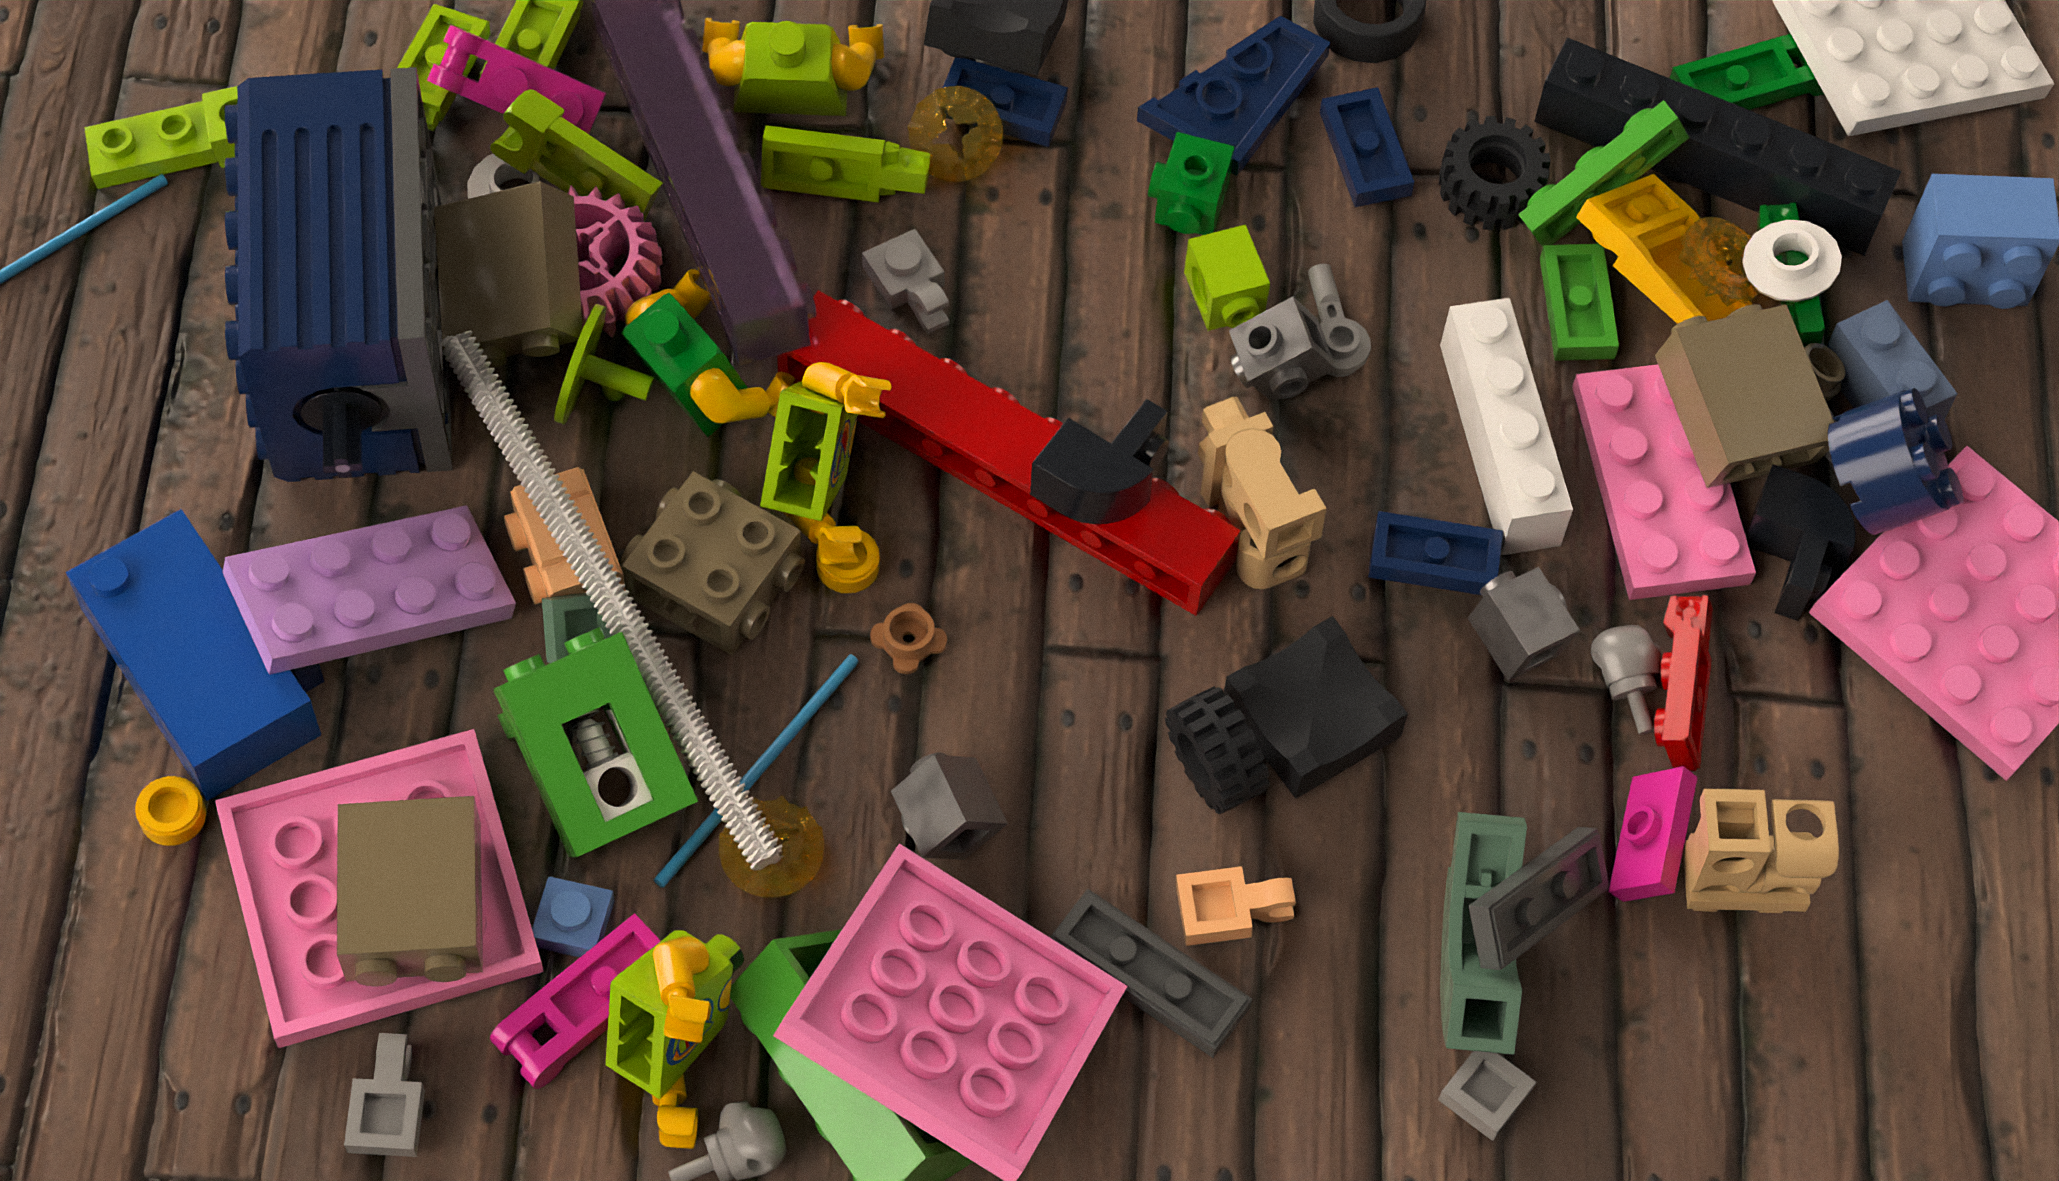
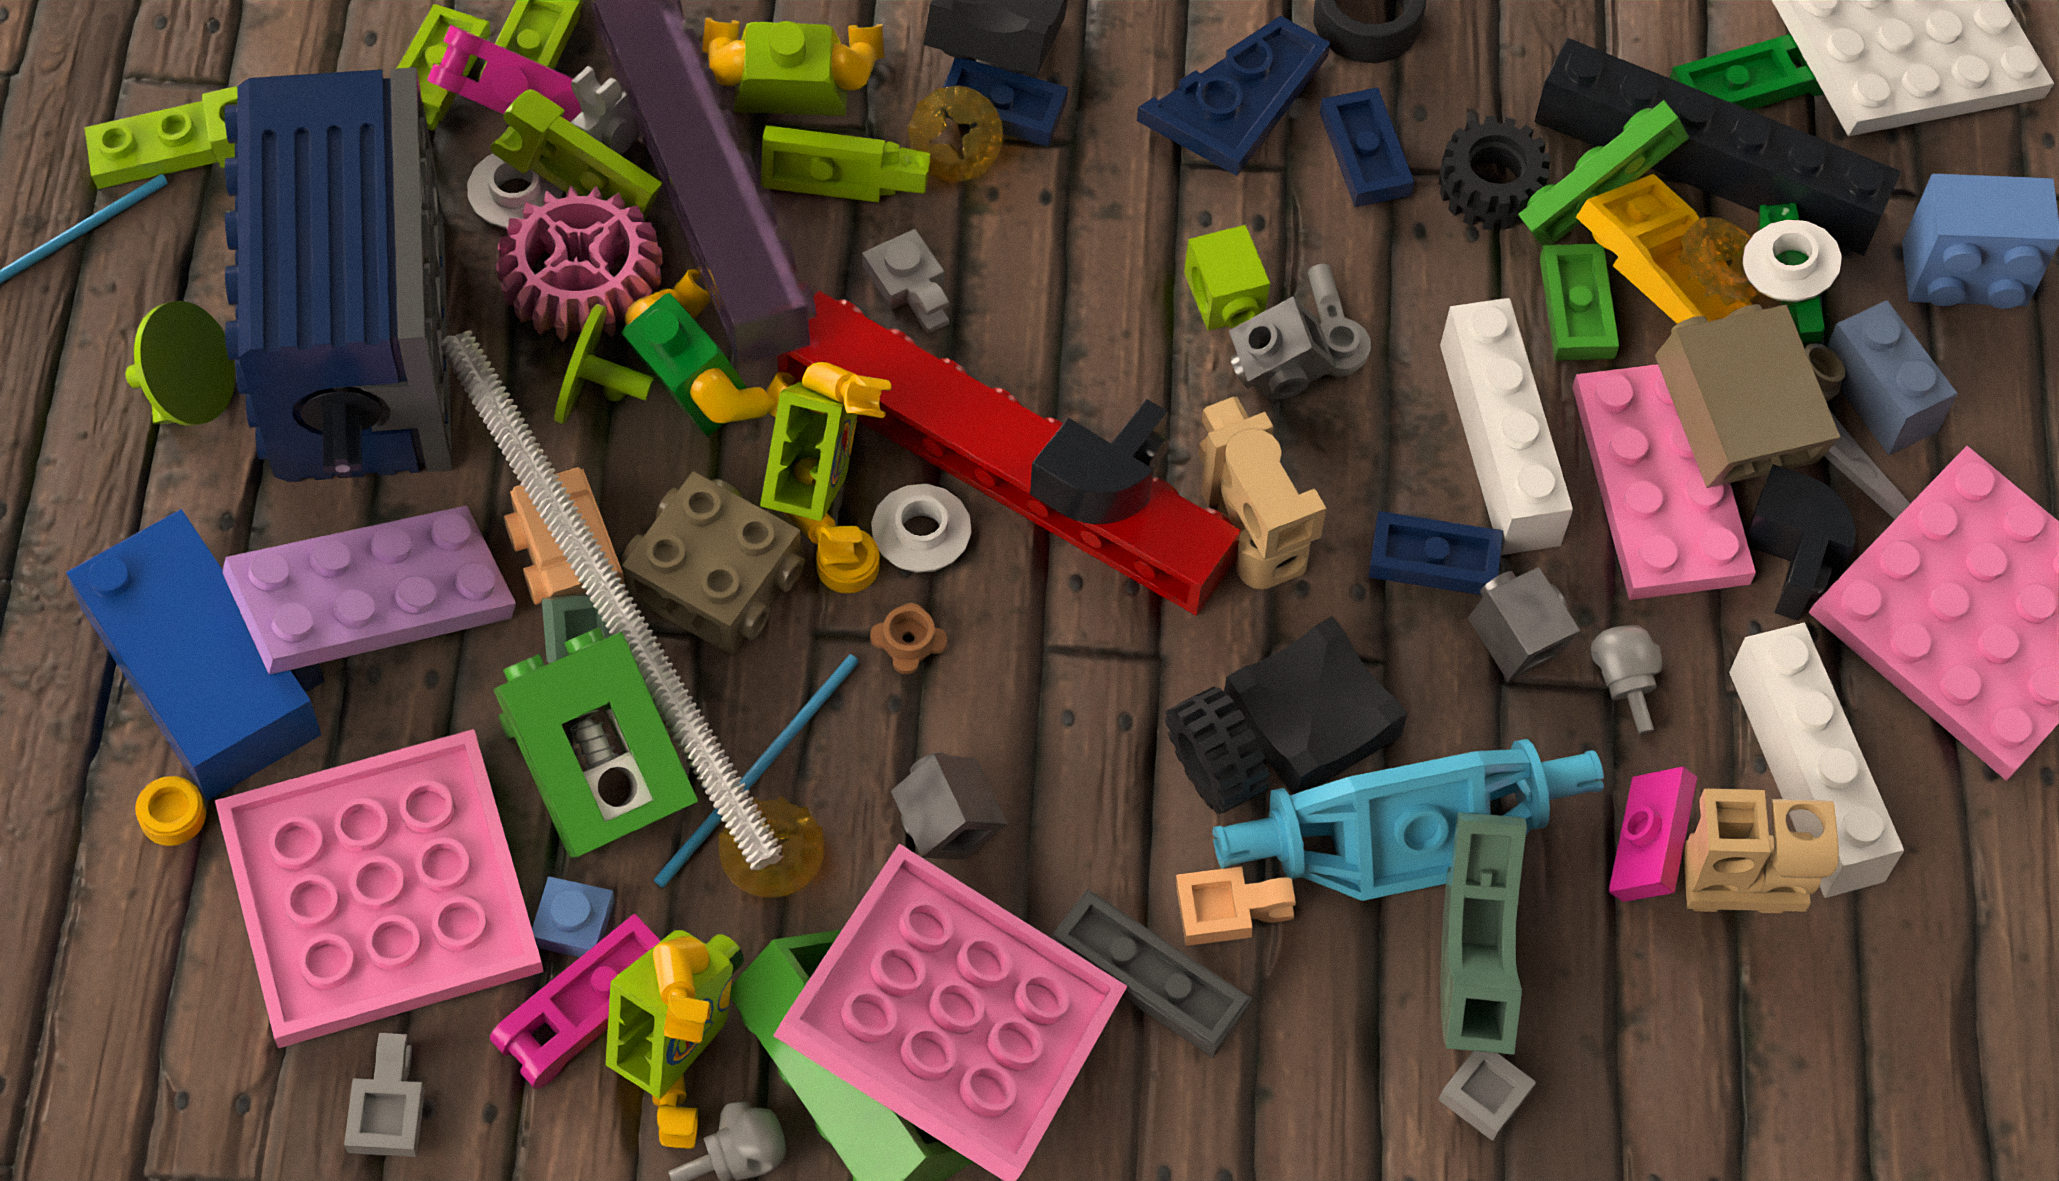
(182, 364): none -> lime shield
(409, 890): dark tan brick -> none
(510, 271): dark tan brick -> none
(604, 112): none -> light grey plate
(921, 552): none -> white piece
(1191, 184): green brick -> none
(1400, 822): none -> medium azure plate
(1538, 898): dark grey tile -> none
(1687, 678): hinge -> none
(1815, 752): none -> white brick
(1894, 461): dark blue brick -> none

